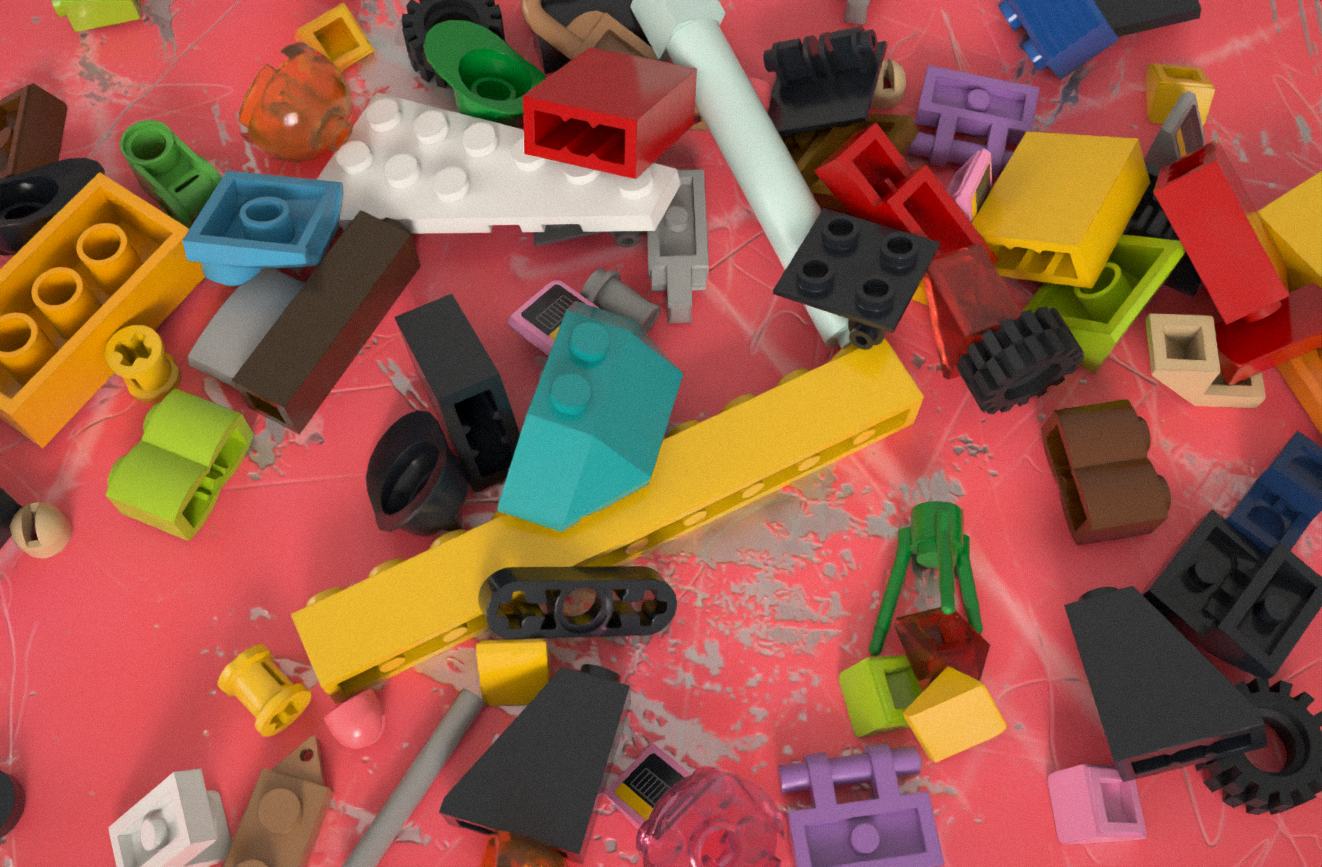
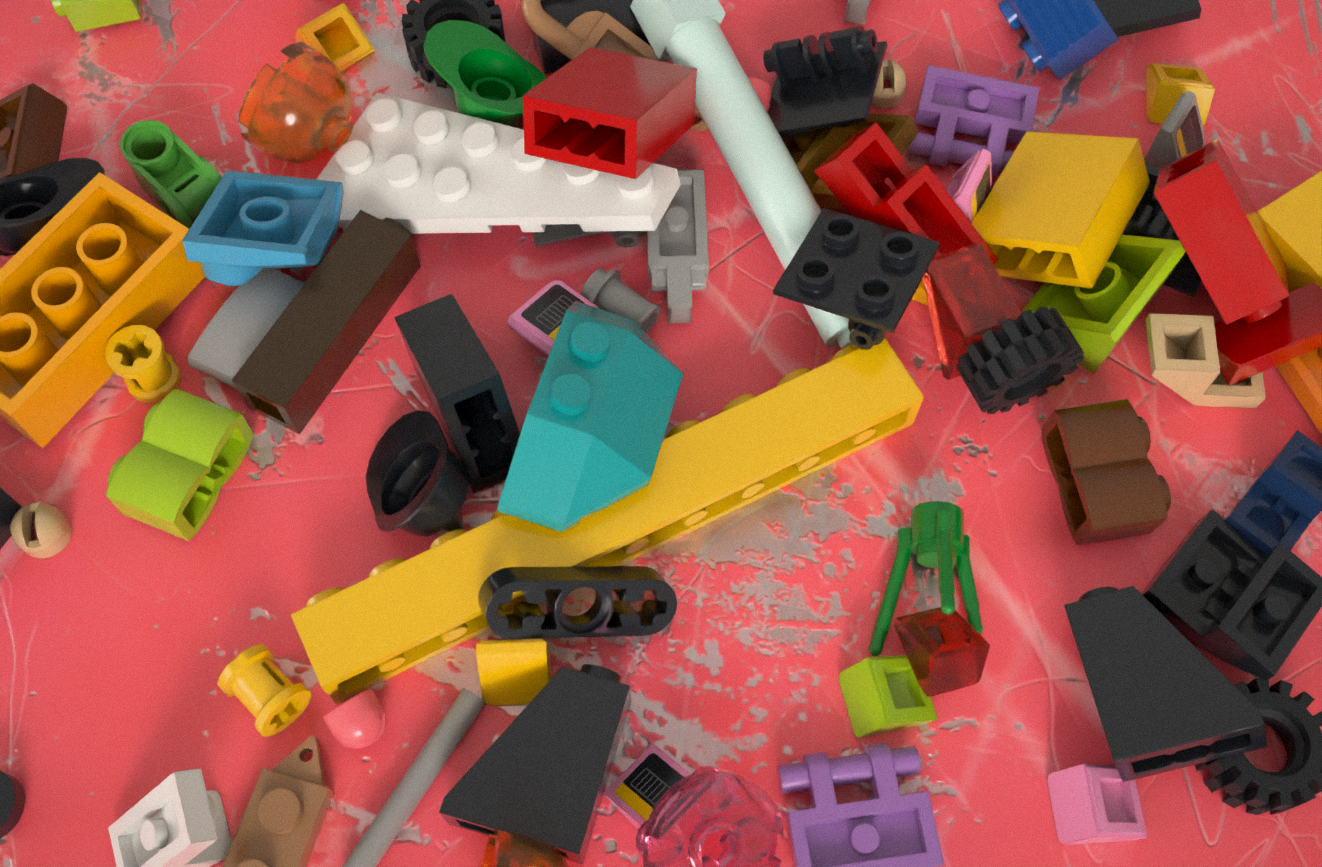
(953, 715): yellow slope -> none

